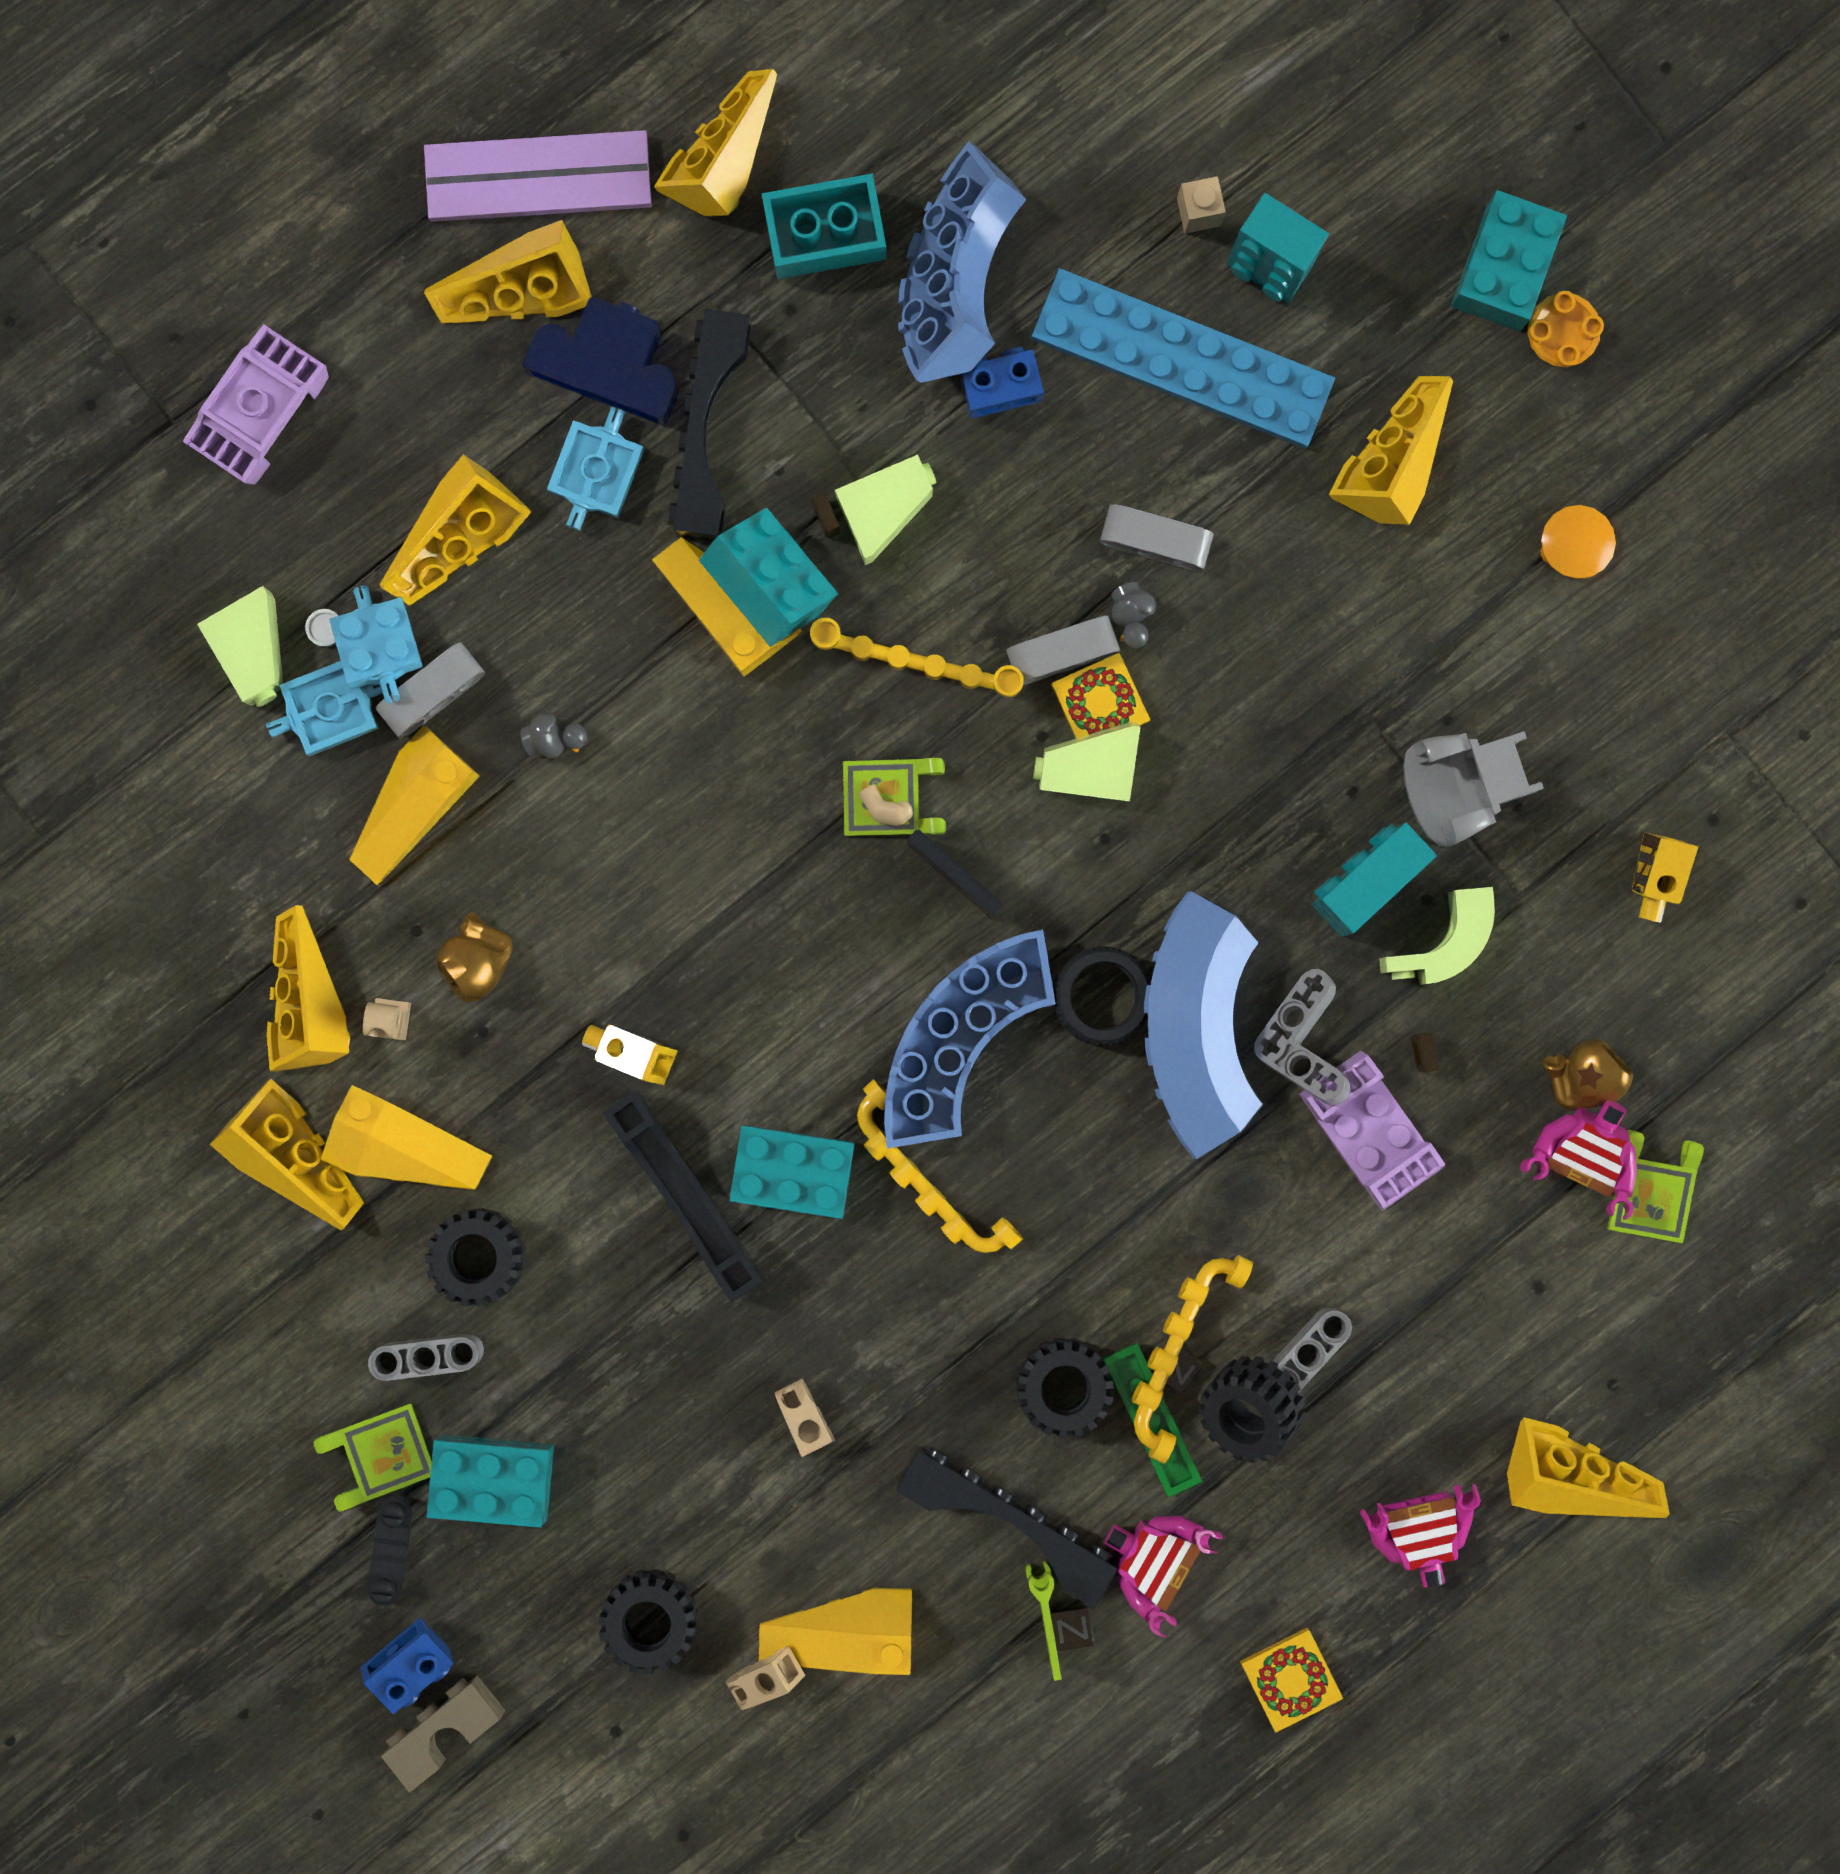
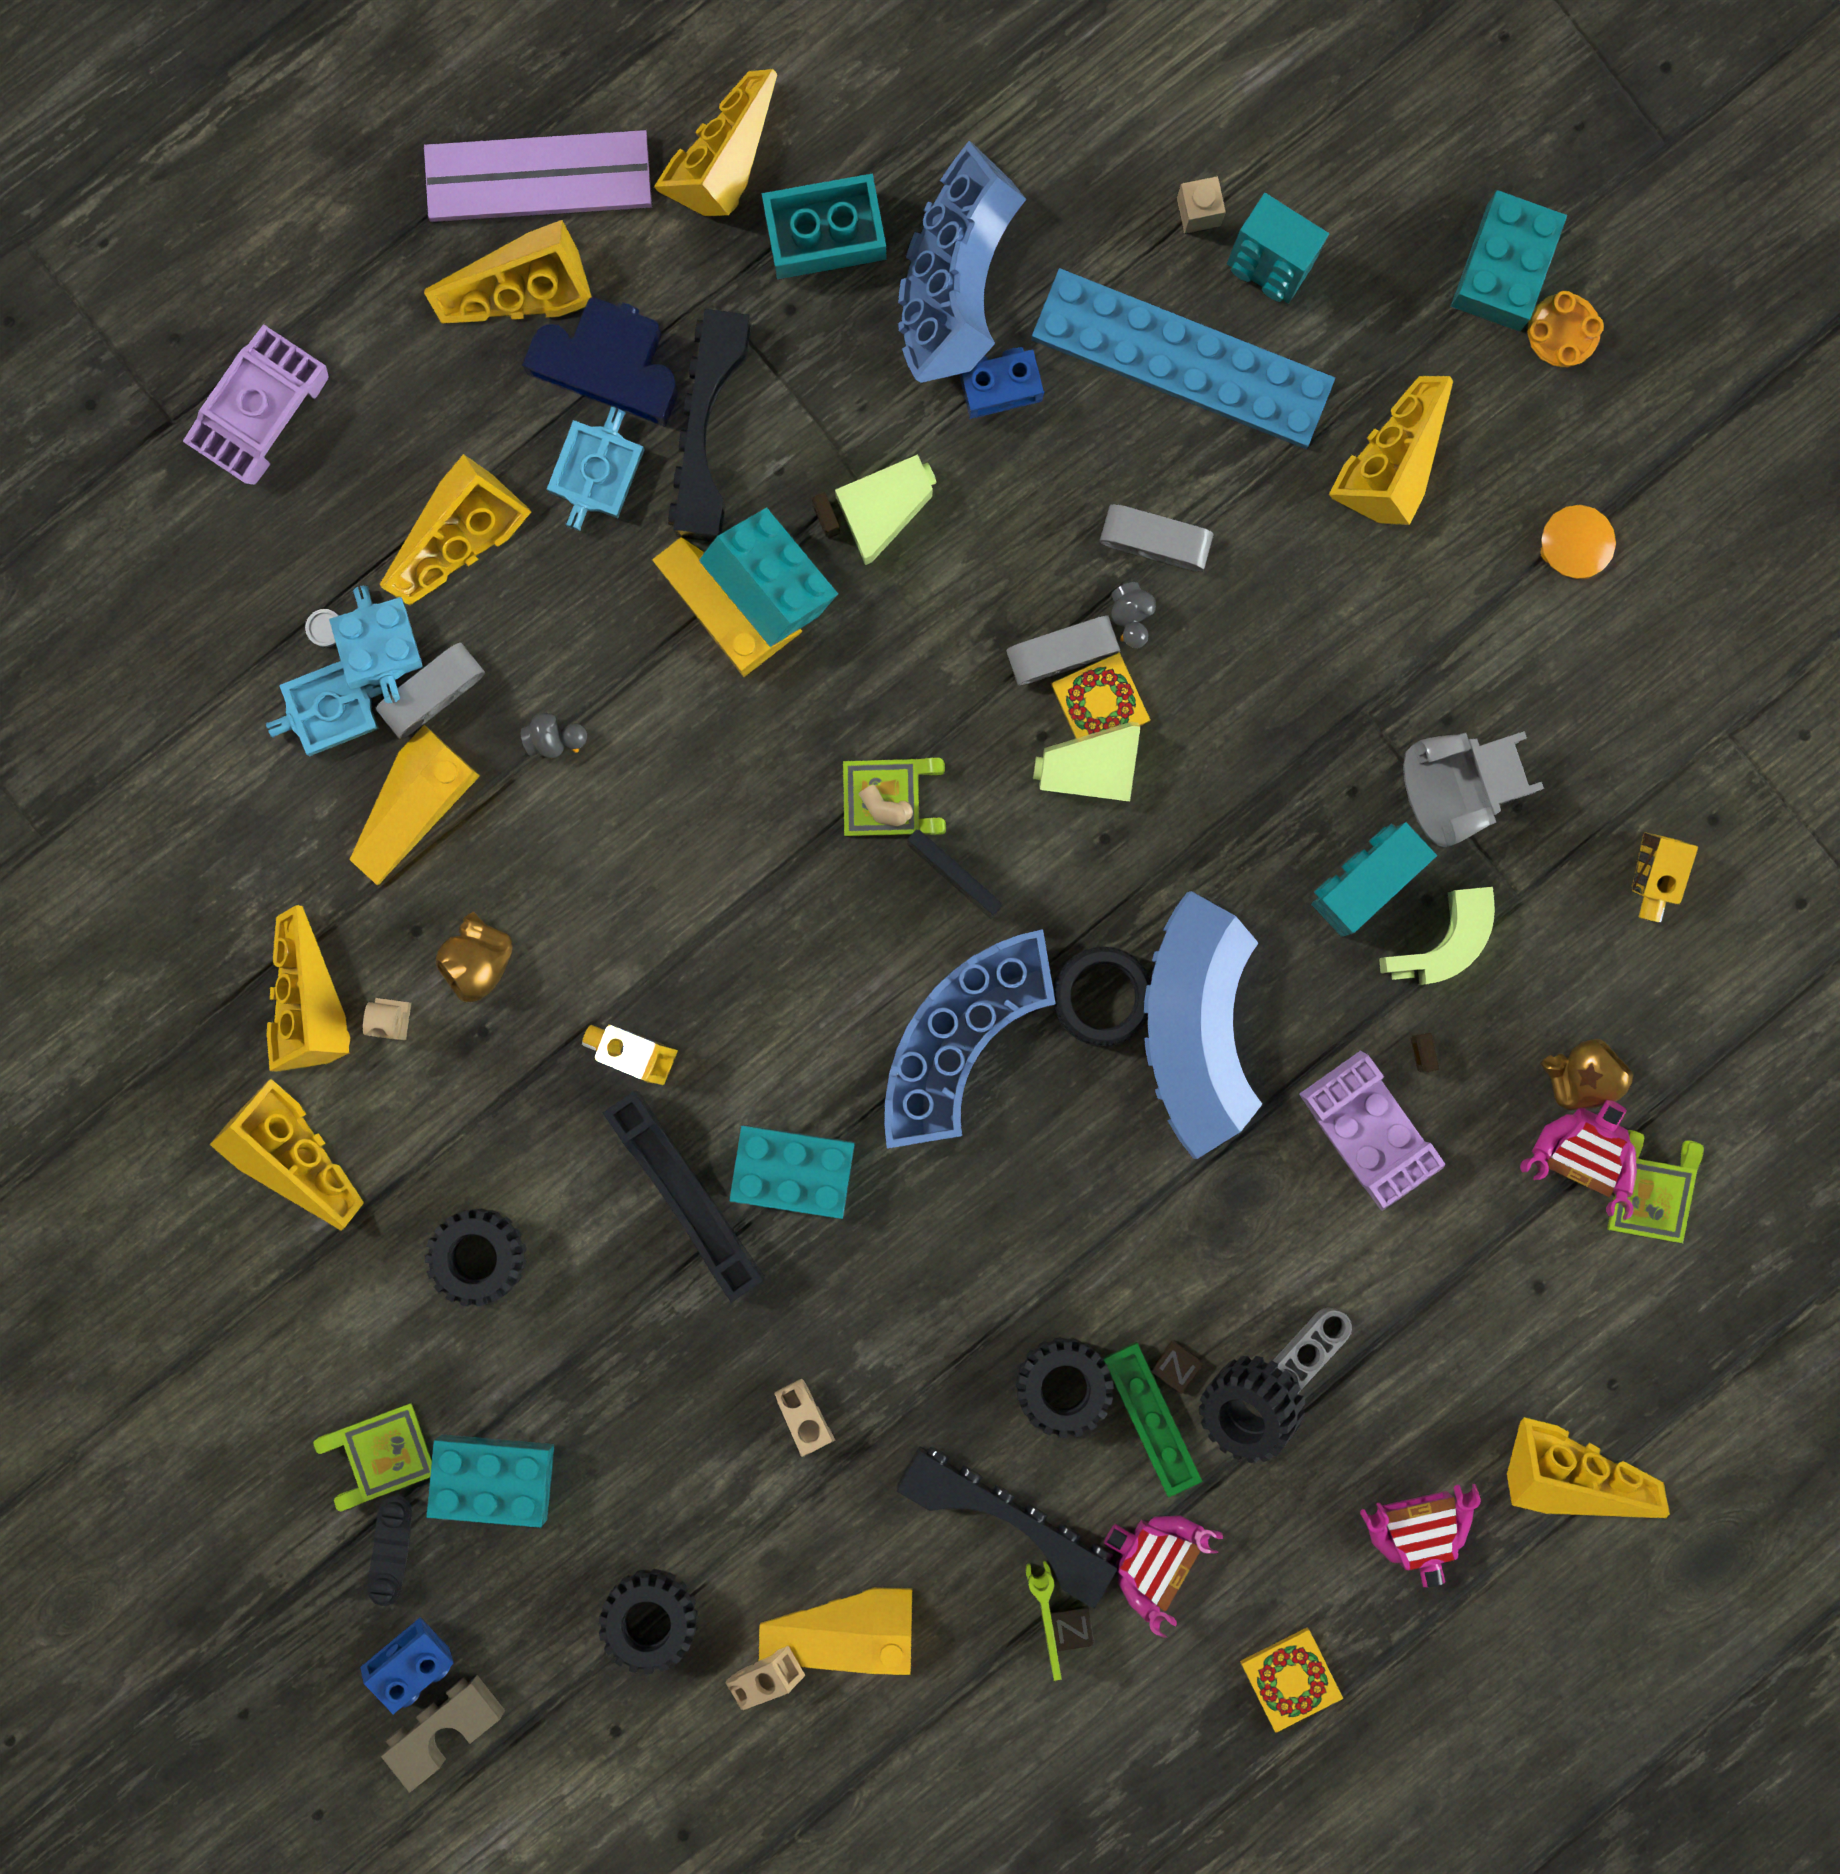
(248, 646): yellowish green slope -> none
(390, 1143): yellow wedge -> none
(407, 1357): light grey beam -> none
(930, 1198): yellow bar -> none
(1006, 681): yellow bar -> none
(1165, 1360): yellow bar -> none
(1291, 1050): light grey beam -> none

